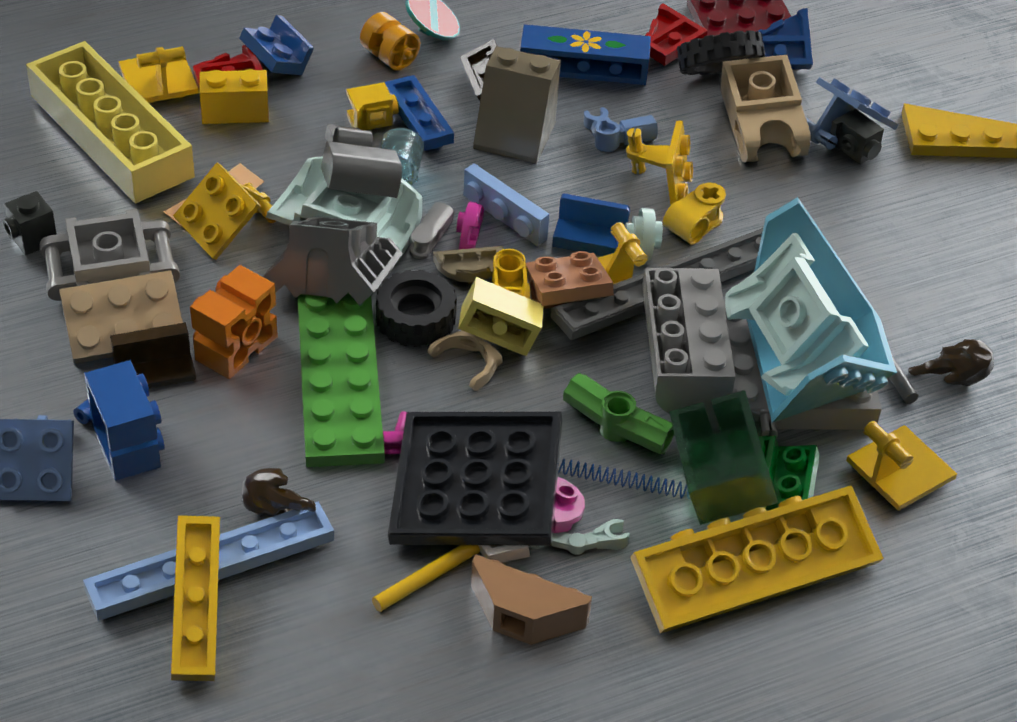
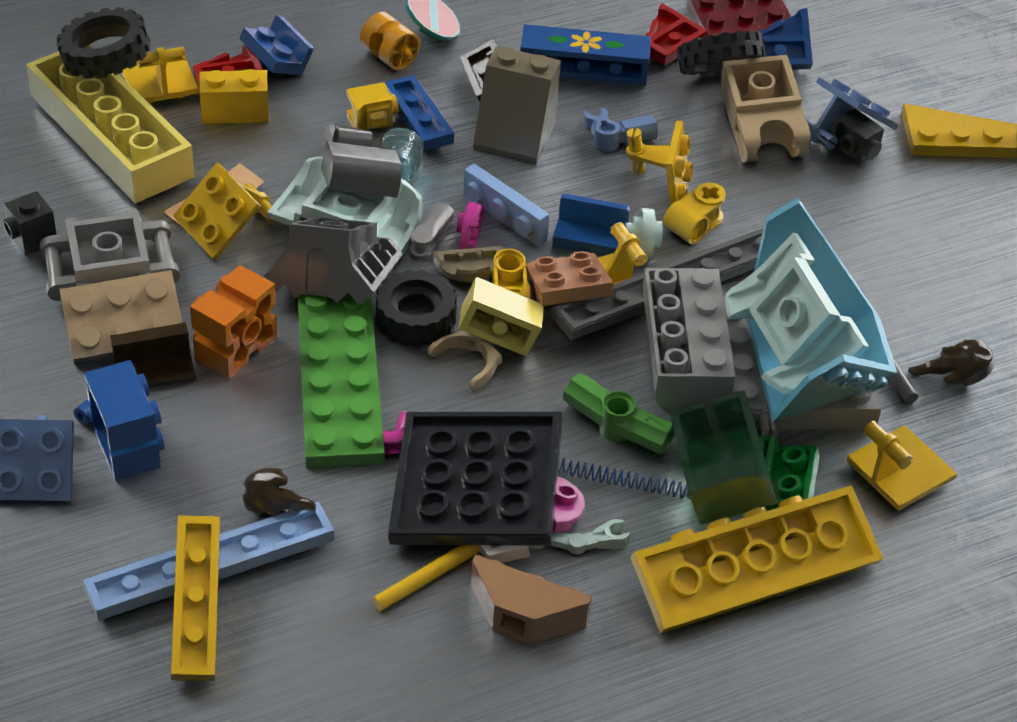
(107, 59): none -> black tyre

